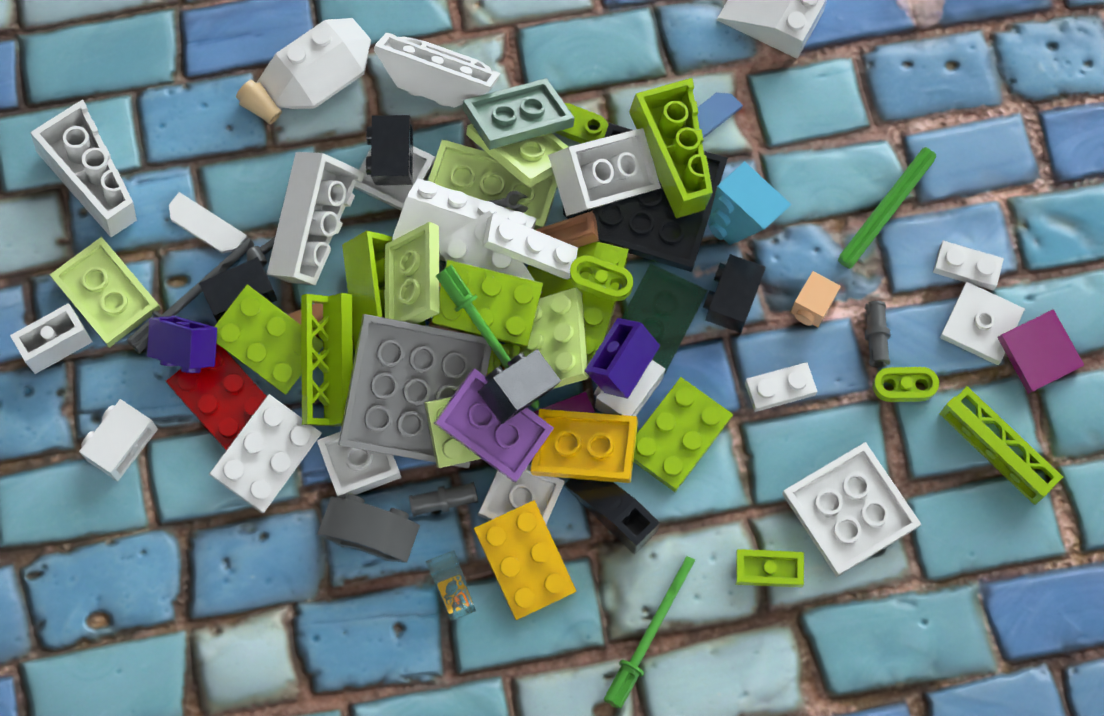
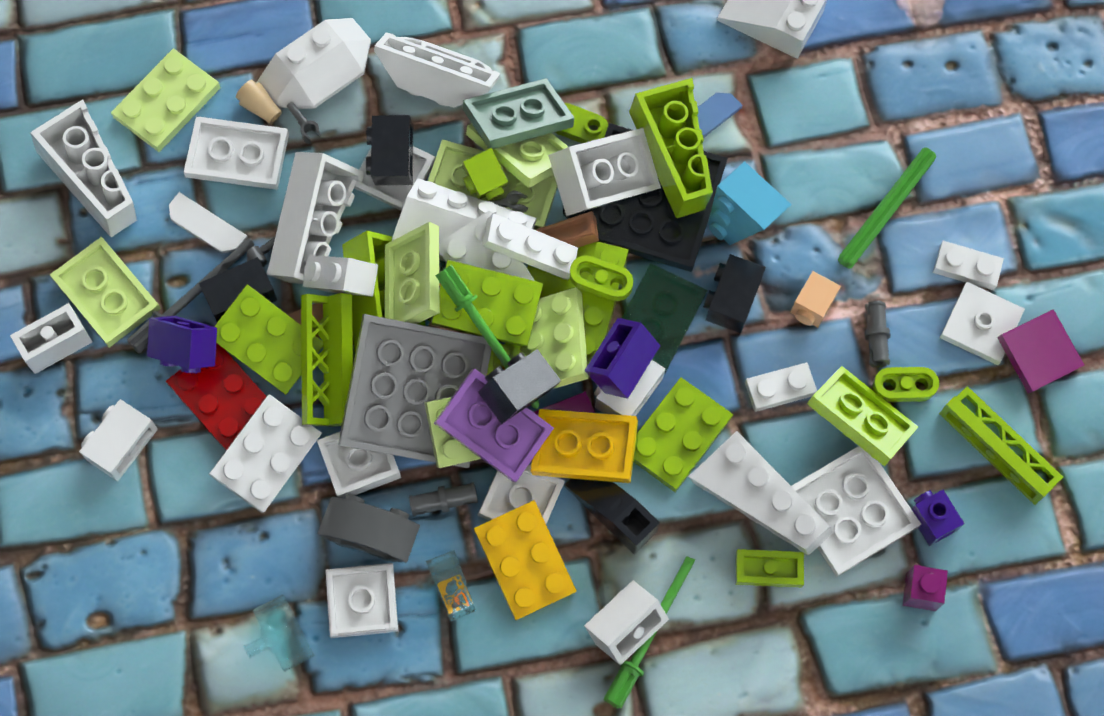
(166, 100): none -> yellowish green plate
(236, 153): none -> white plate
(280, 634): none -> clear light blue plate
(306, 125): none -> dark grey hand
(340, 275): none -> white brick
(361, 600): none -> white plate
(484, 176): none -> lime brick
(626, 622): none -> white brick
(758, 491): none -> white wedge
(862, 415): none -> lime plate
(925, 588): none -> magenta brick
(936, 516): none -> dark purple brick

